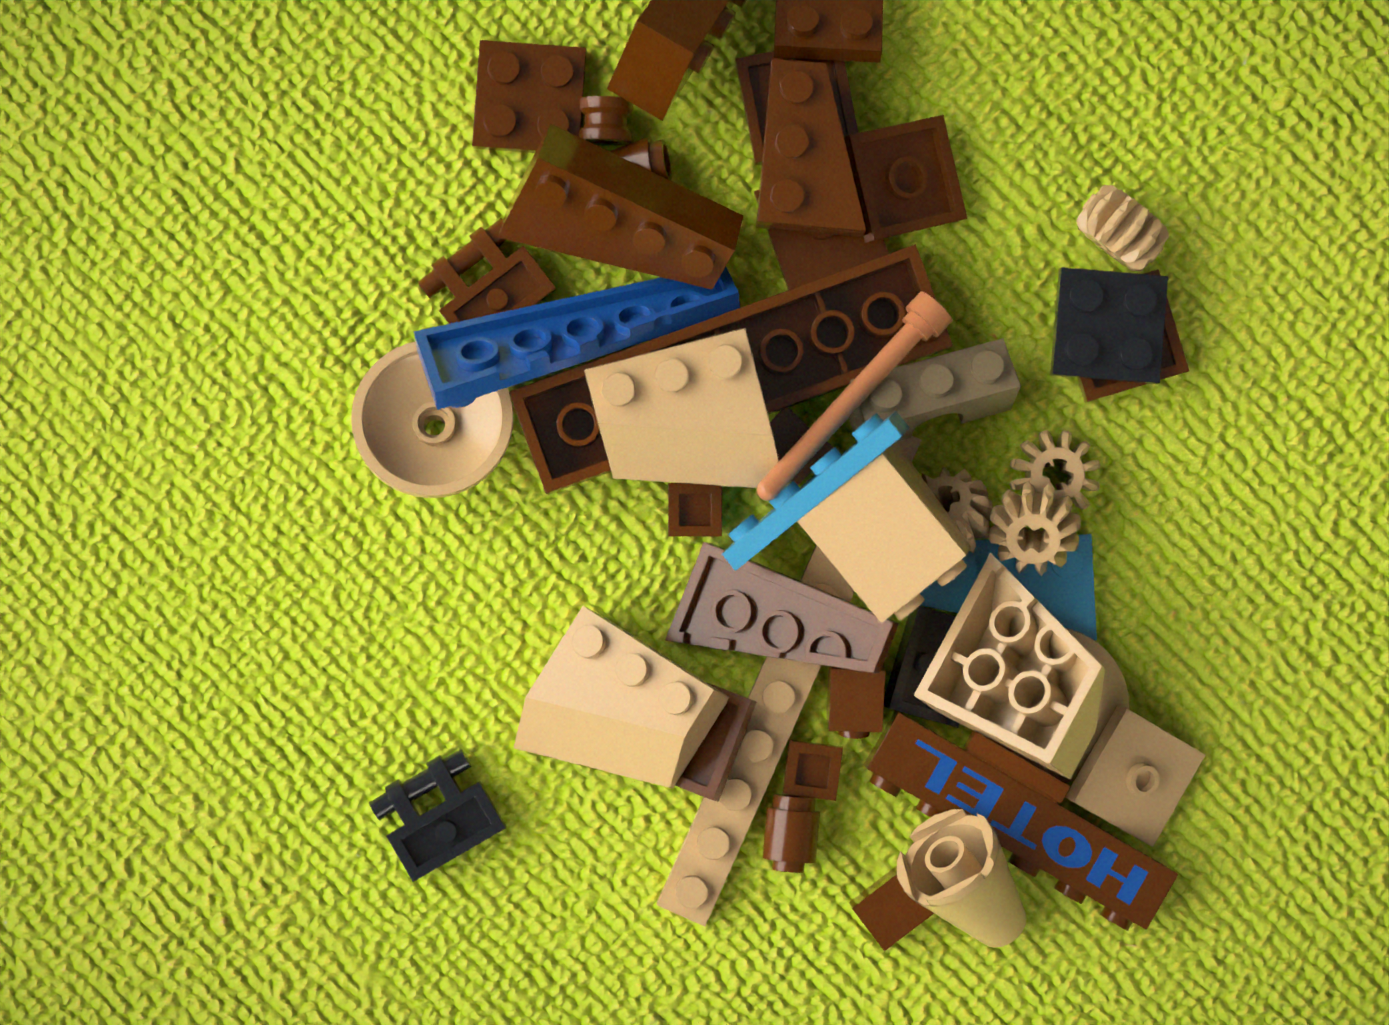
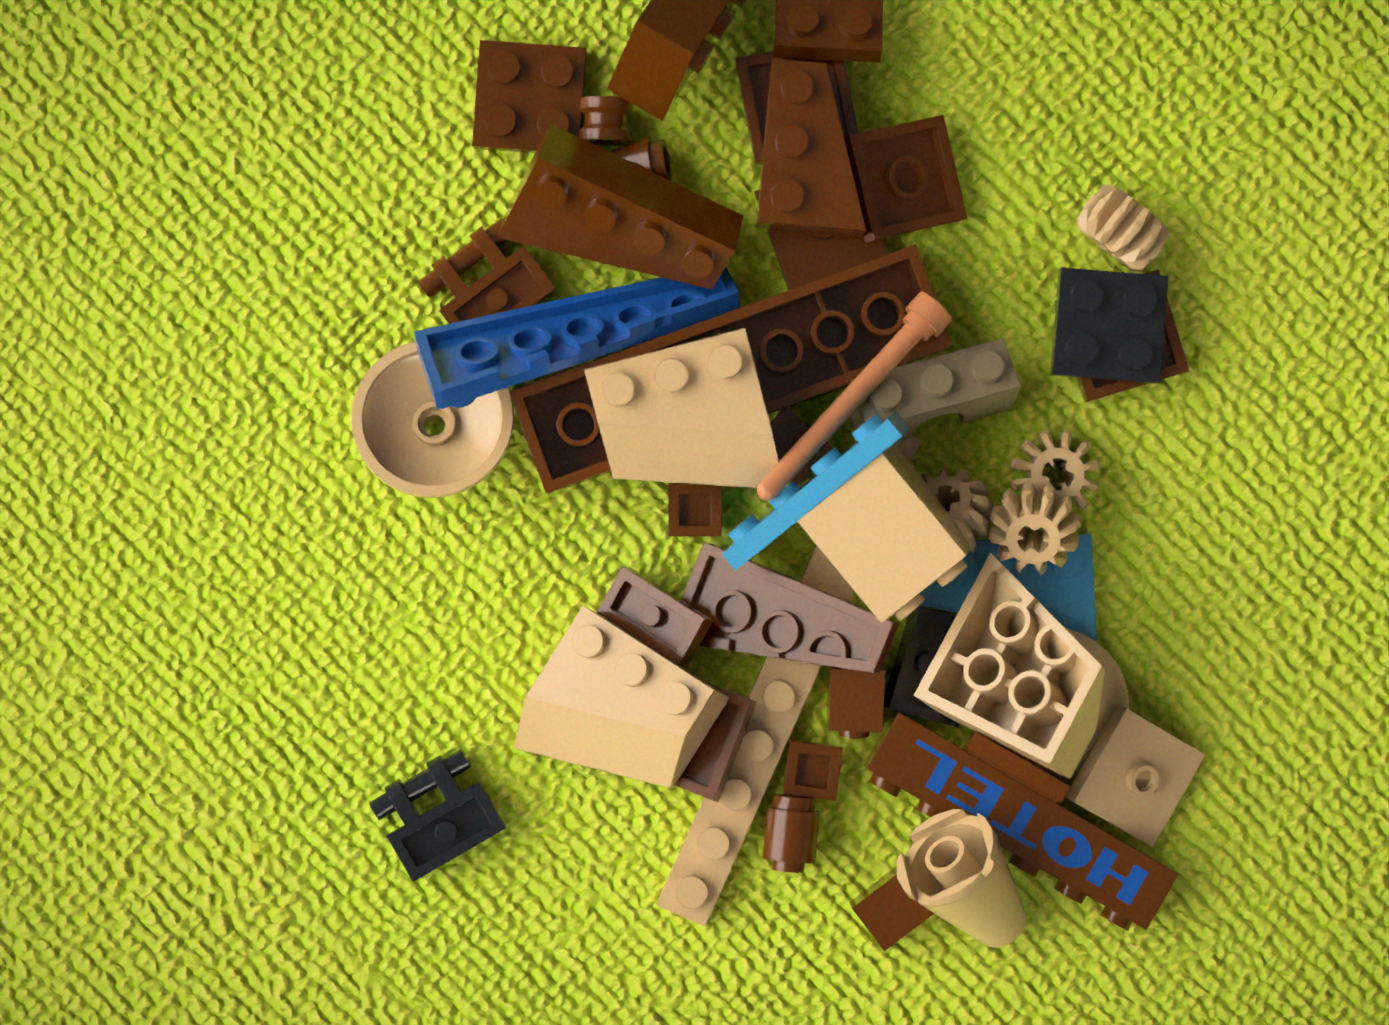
(655, 616): none -> plate

